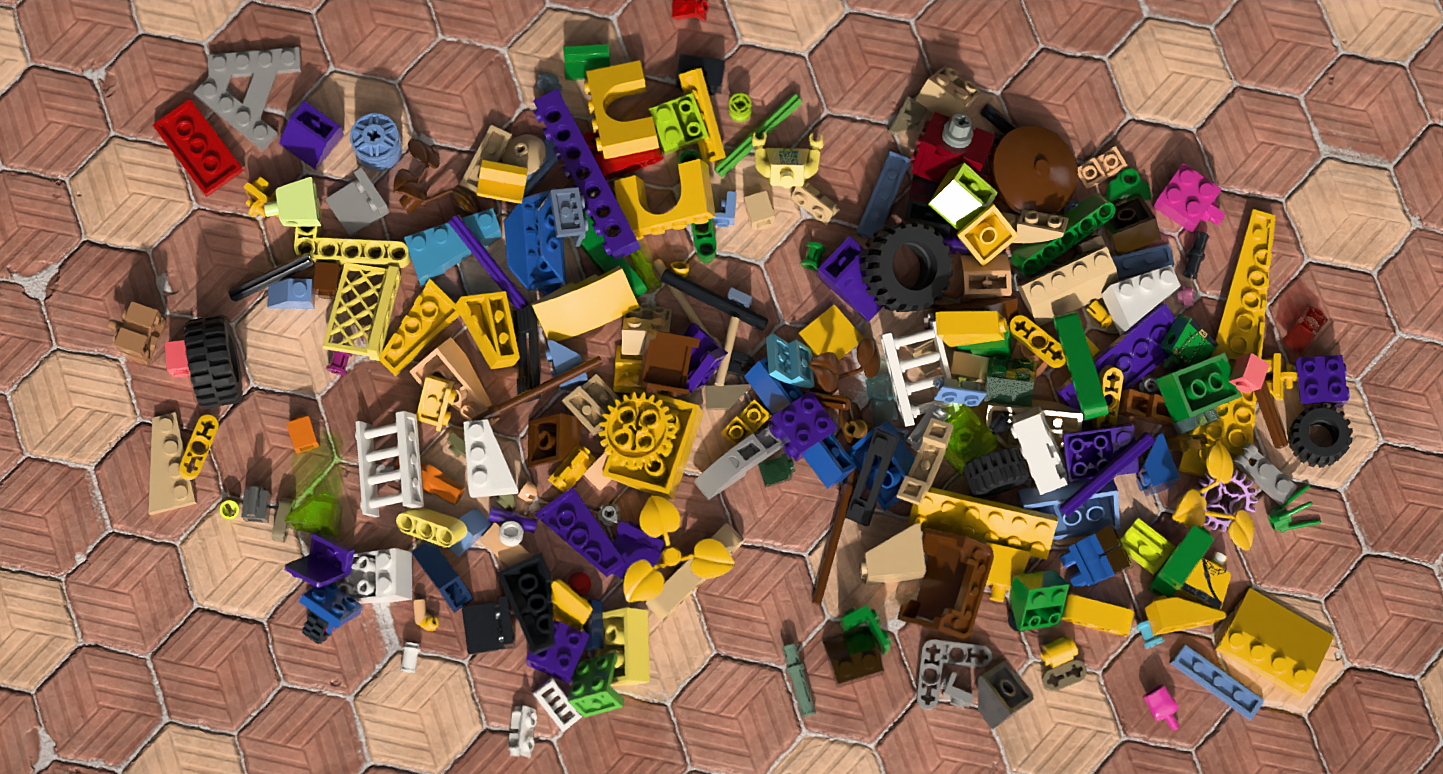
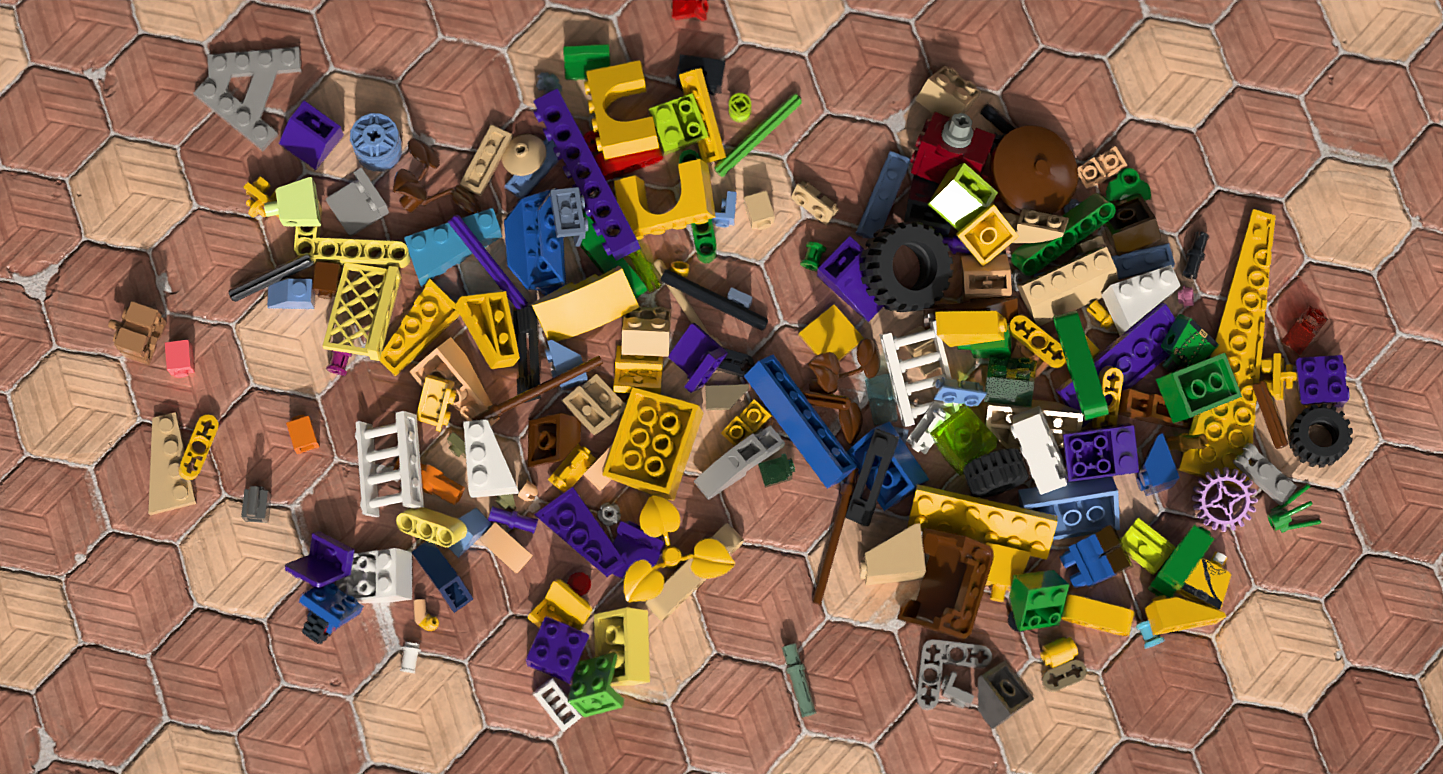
(198, 148): red plate -> none
(213, 361): black tyre -> none
(224, 511): neon yellow hinge -> none
(280, 527): dark tan beam -> none
(317, 514): clear neon green slope -> none
(488, 627): black bracket -> none
(502, 181): yellow panel -> none
(511, 533): white tile -> none
(524, 720): white hinge -> none
(530, 594): black wedge -> none
(594, 627): dark blue slope -> none
(658, 432): yellow gear -> none
(666, 362): reddish brown panel -> none
(728, 346): tan bar -> none
(786, 165): light yellow torso -> none
(789, 361): medium azure slope -> none
(801, 425): dark purple bracket -> none
(853, 658): dark brown slope -> none
(856, 617): green bracket -> none
(858, 428): pearl gold pin -> none
(908, 116): dark tan tile -> none
(926, 462): tan slope -> none
(970, 366): tan slope -> none
(1000, 424): black plate -> none
(1107, 474): dark purple axle -> none
(1148, 380): light grey plate -> none
(1162, 705): dark pink piece -> none
(1190, 199): dark pink hinge -> none
(1192, 505): yellow plant -> none
(1196, 421): clear light blue beam -> none
(1217, 682): medium blue tile -> none
(1249, 373): coral brick -> none
(1275, 643): yellow slope -> none

